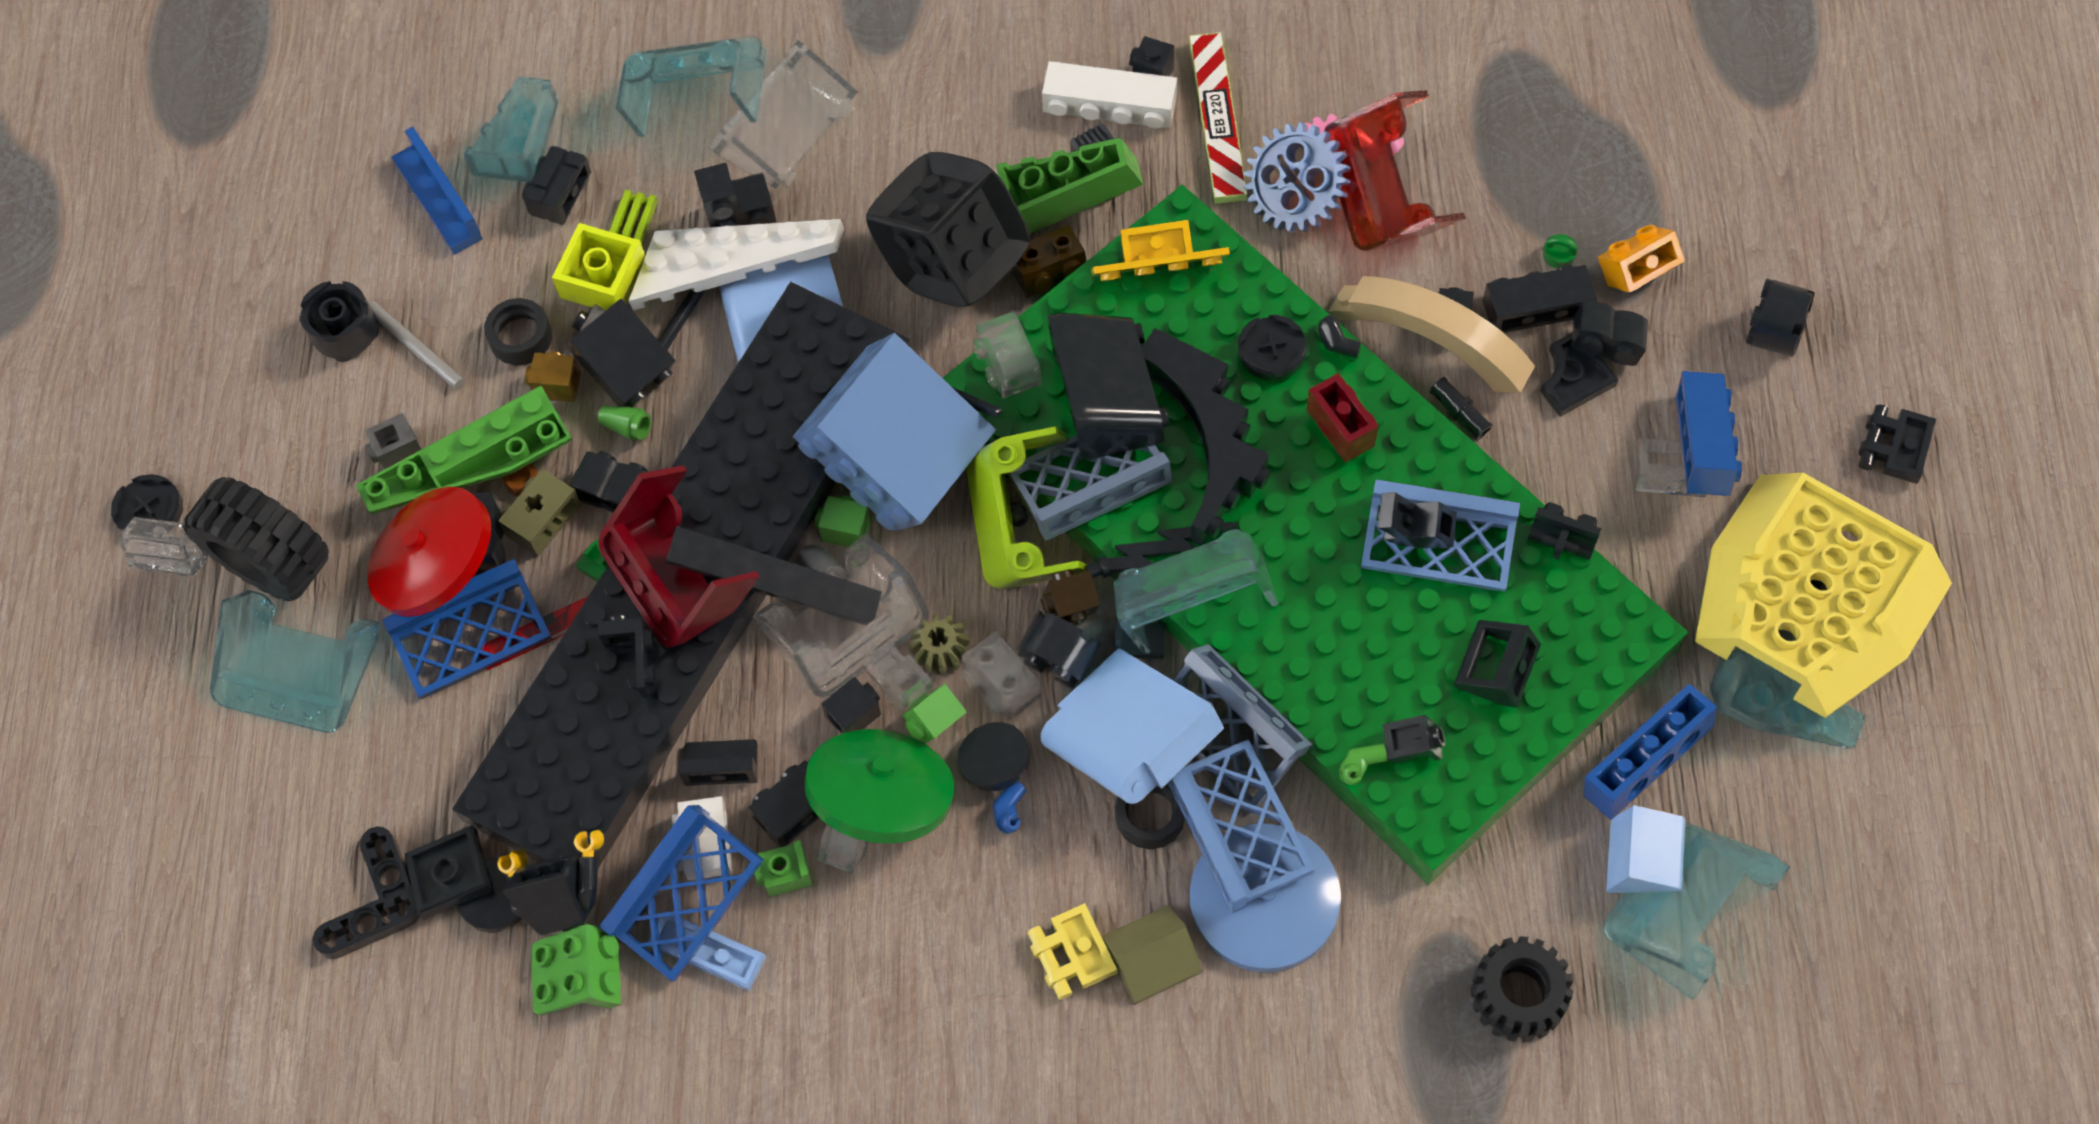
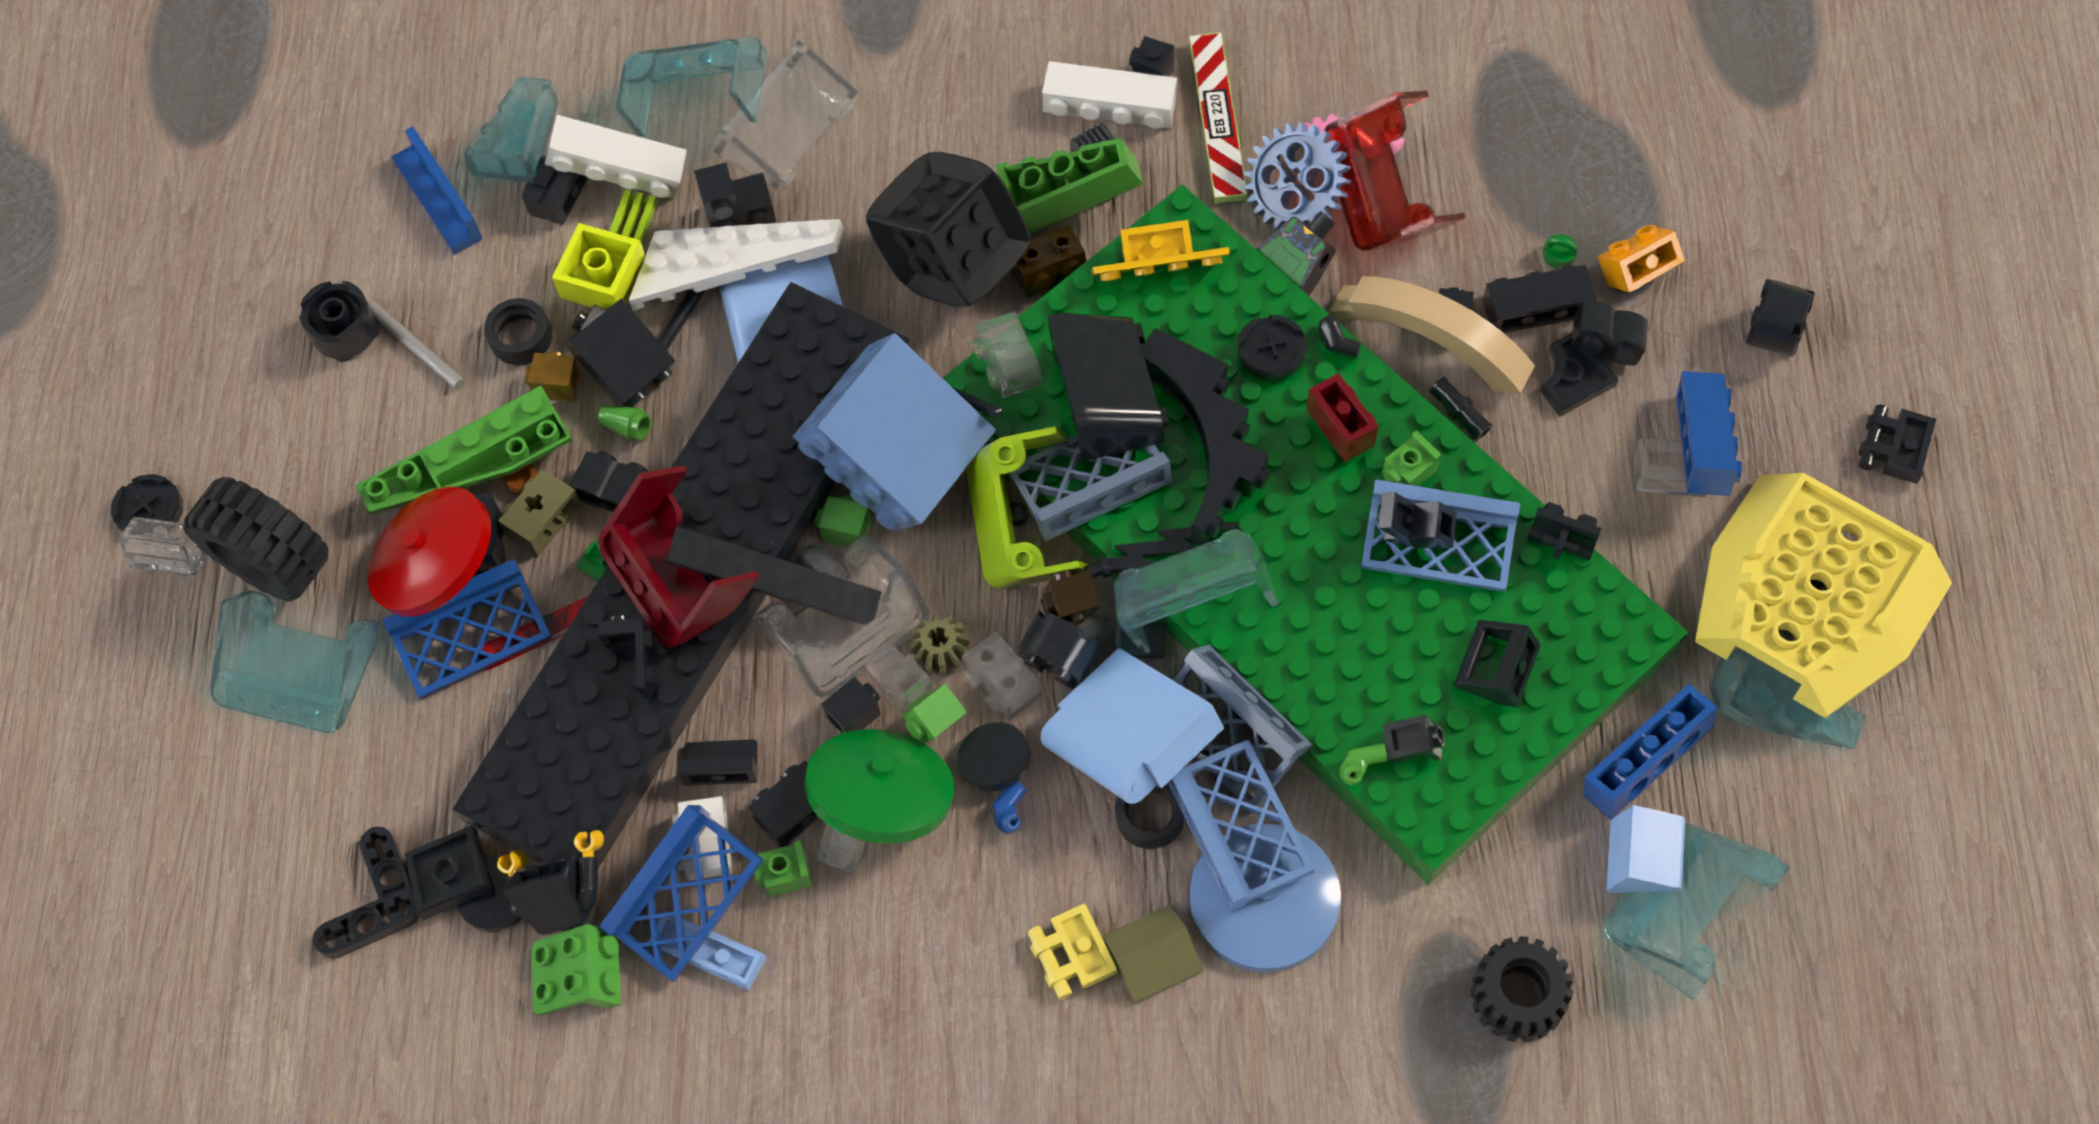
(391, 441): flat silver brick -> none
(615, 157): none -> white brick
(1301, 250): none -> torso
(1422, 457): none -> bright green brick

